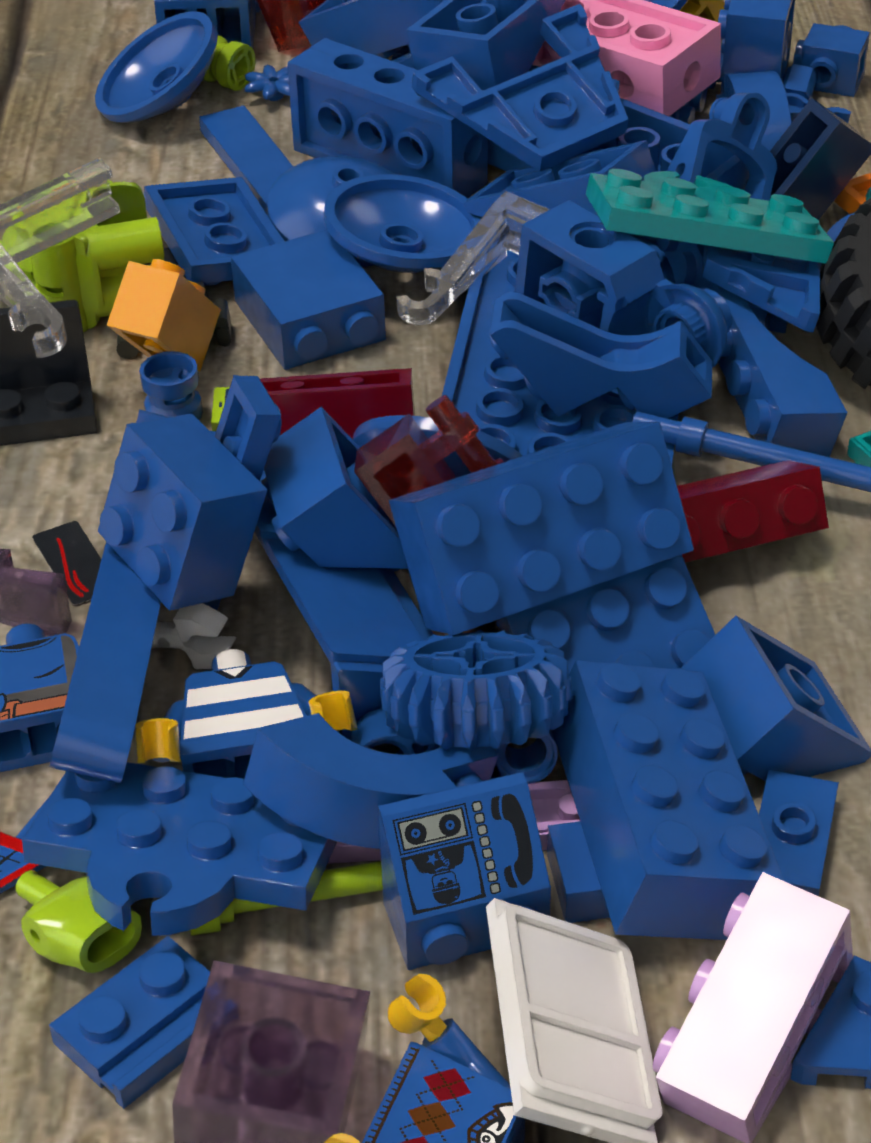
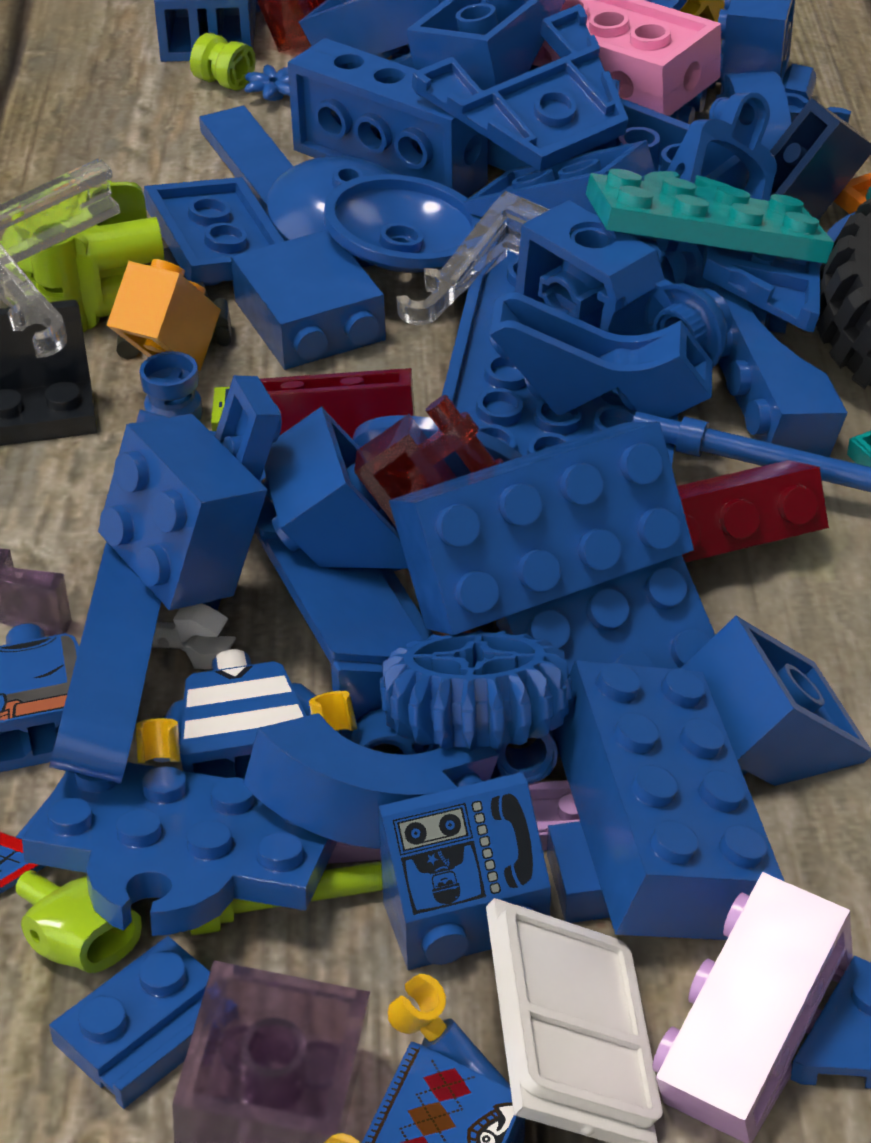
(71, 553): black sticker -> none
(158, 69): blue dish -> none
(798, 825): blue plate -> none
(836, 56): blue brick -> none

